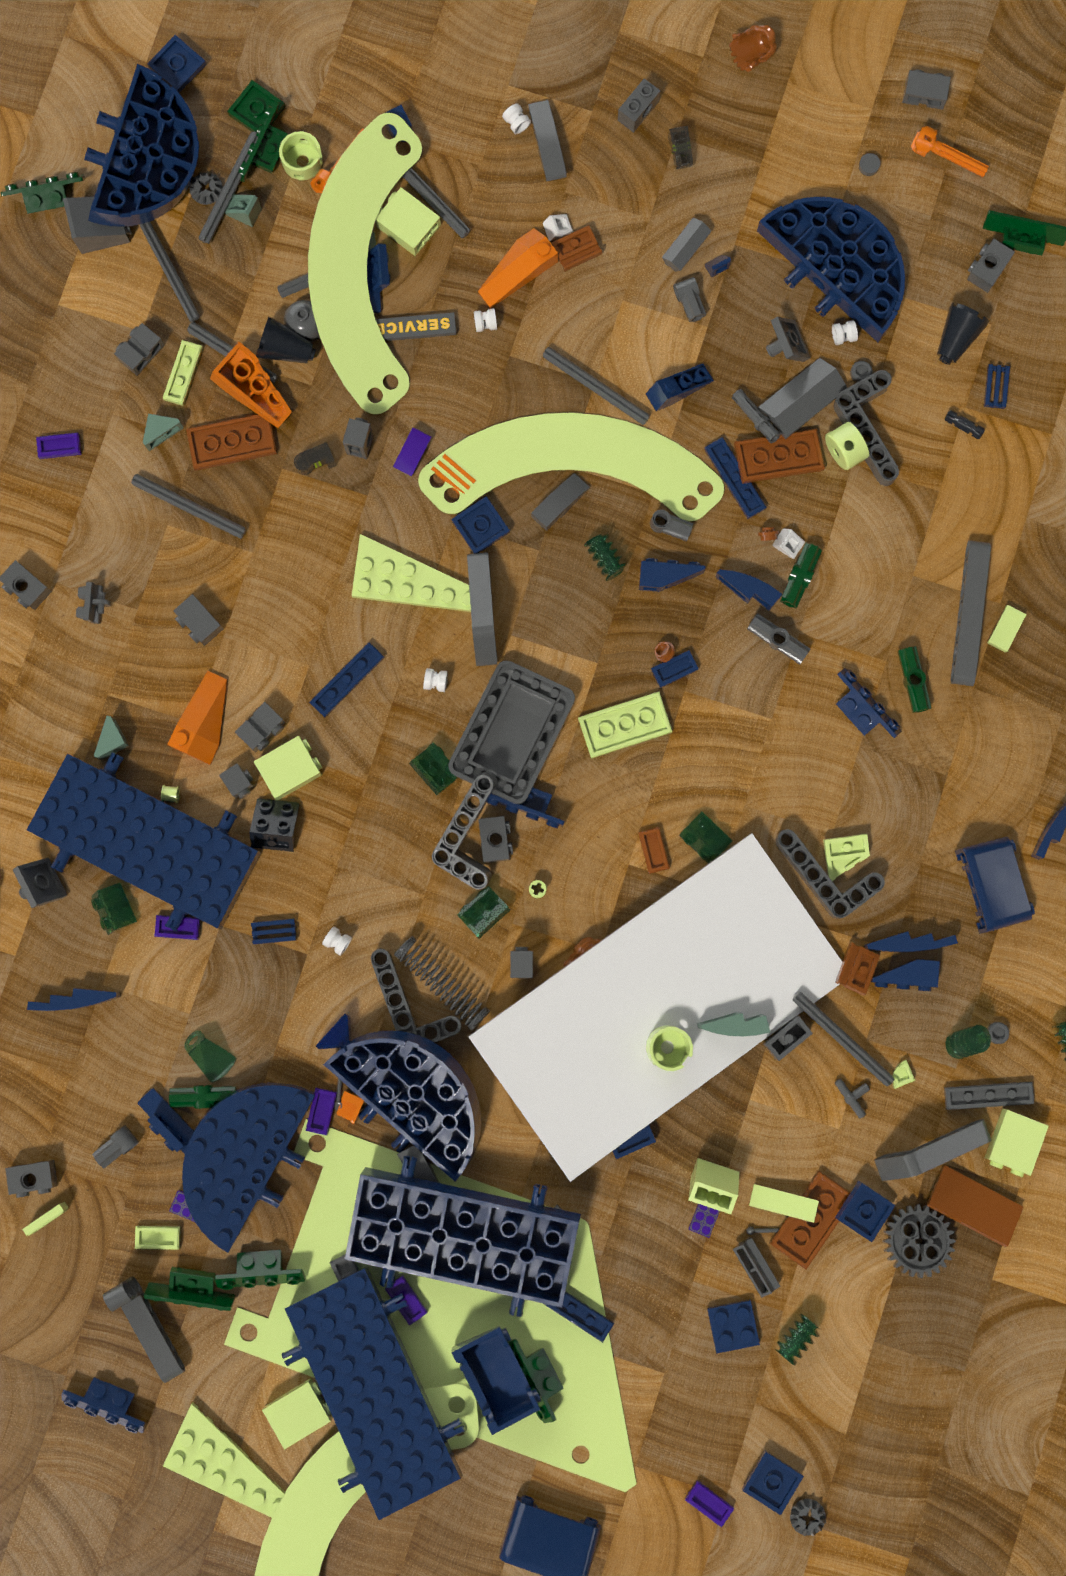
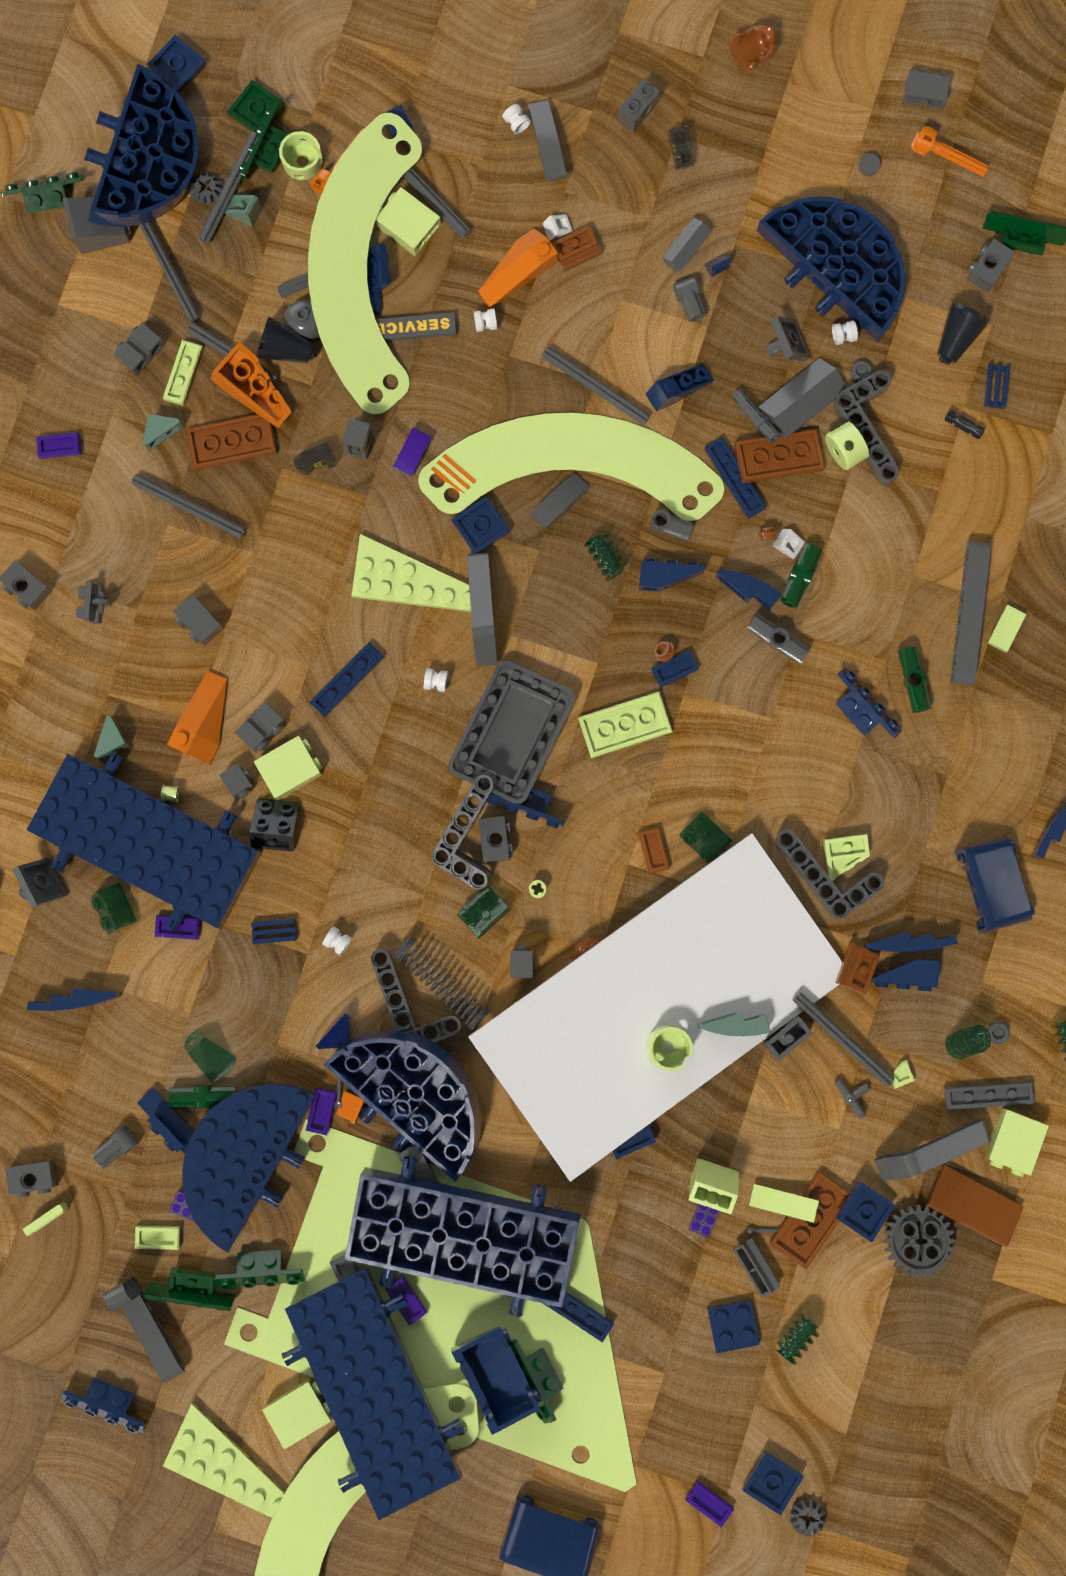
(433, 768): clear green bracket -> none

